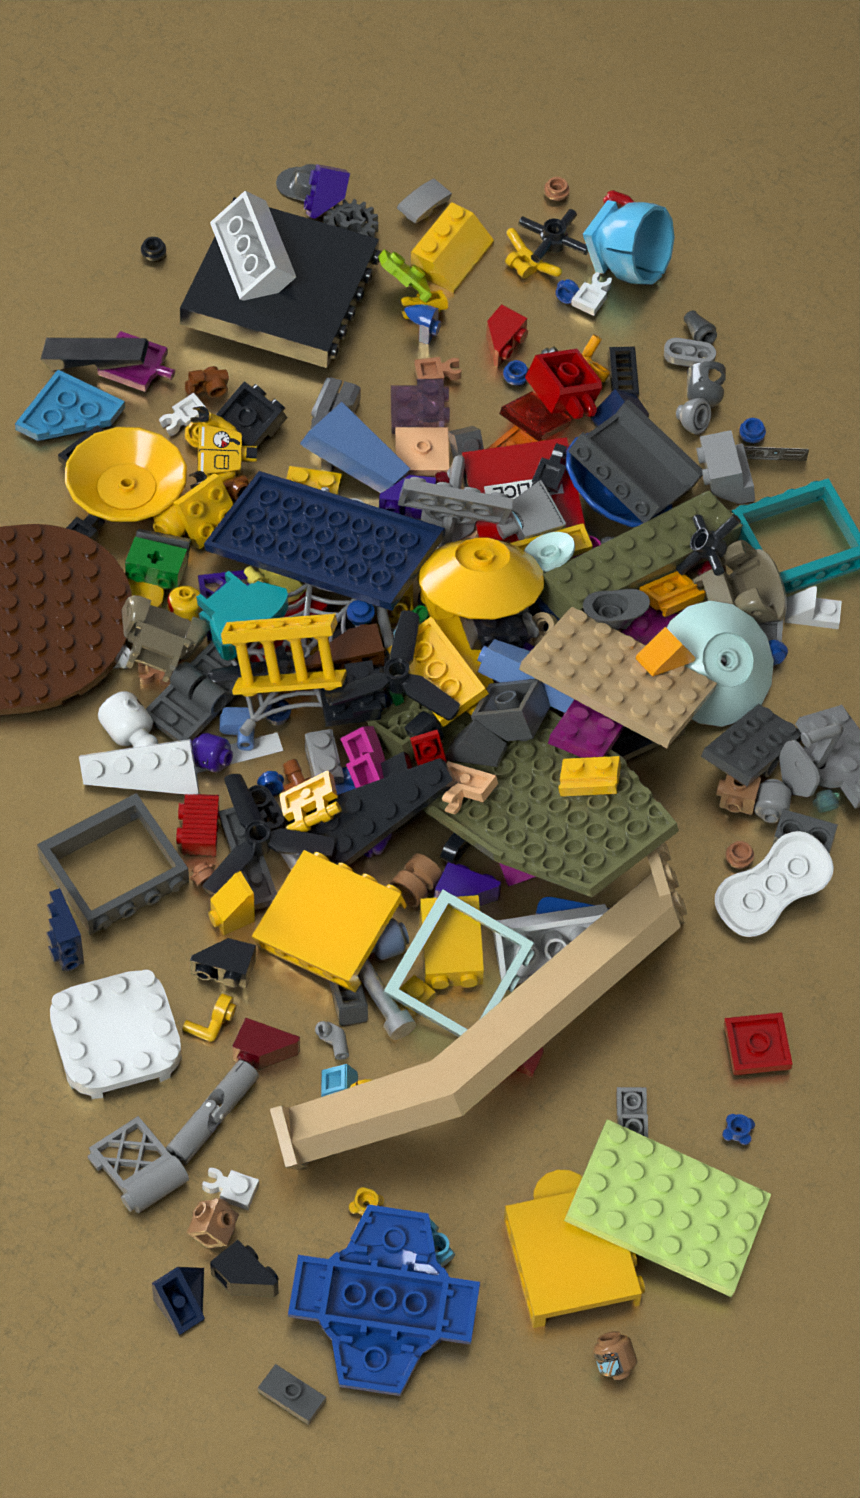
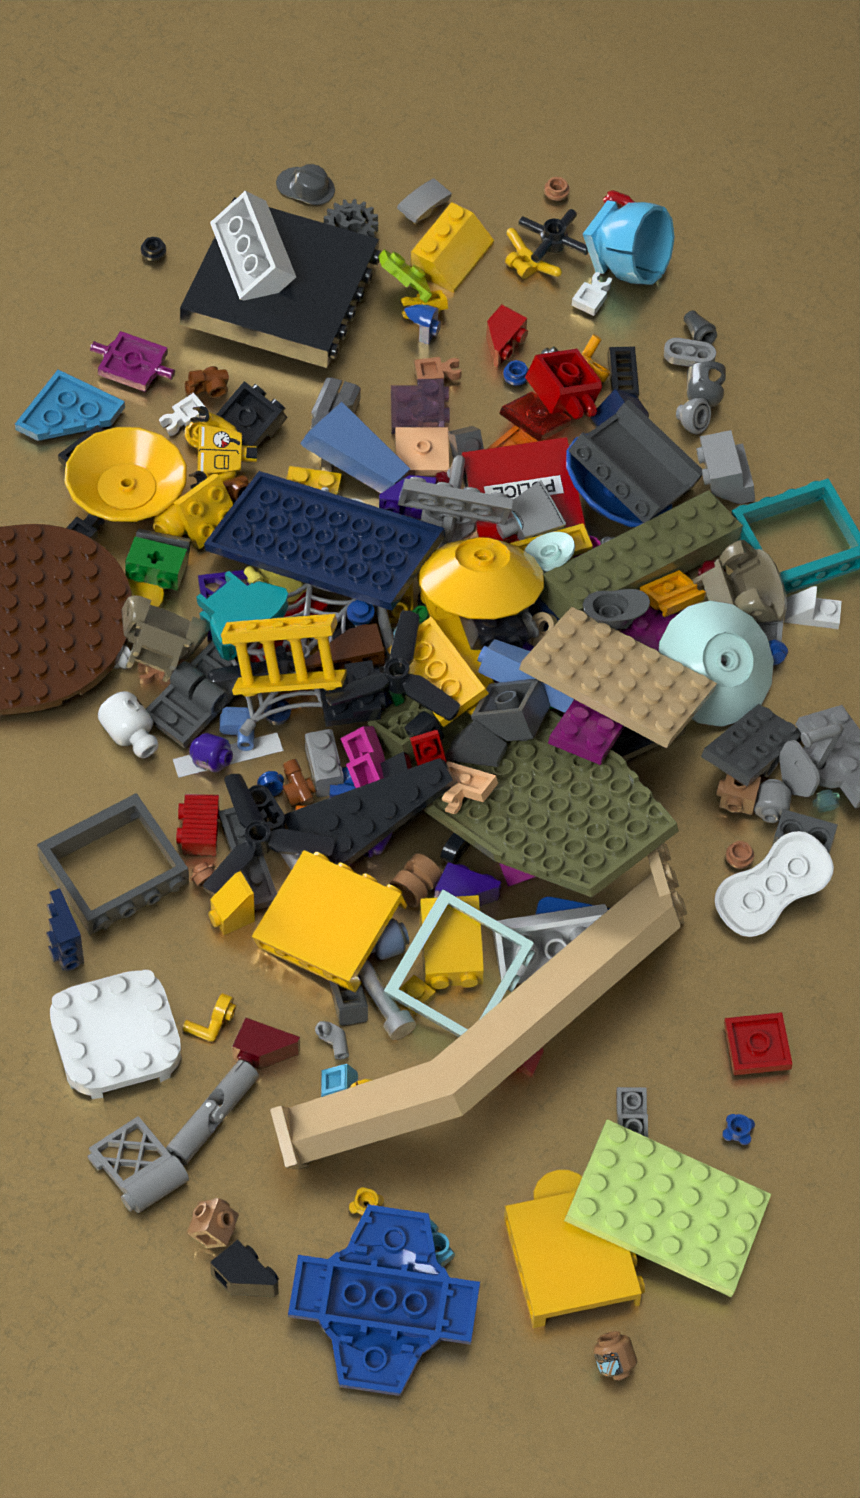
(103, 352): black slope -> none
(154, 767): white wing -> none
(180, 1297): dark blue slope -> none
(184, 602): yellow head -> none
(225, 962): black slope -> none
(235, 1189): white plate -> none
(292, 1394): dark grey plate -> none
(308, 796): yellow plate -> none
(327, 189): dark purple slope -> none
(552, 470): black plate -> none
(566, 290): blue plate -> none
(589, 776): yellow plate -> none
(664, 654): light orange slope -> none
(708, 545): black bar -> none
(752, 430): blue plate -> none
(770, 453): sticker -> none

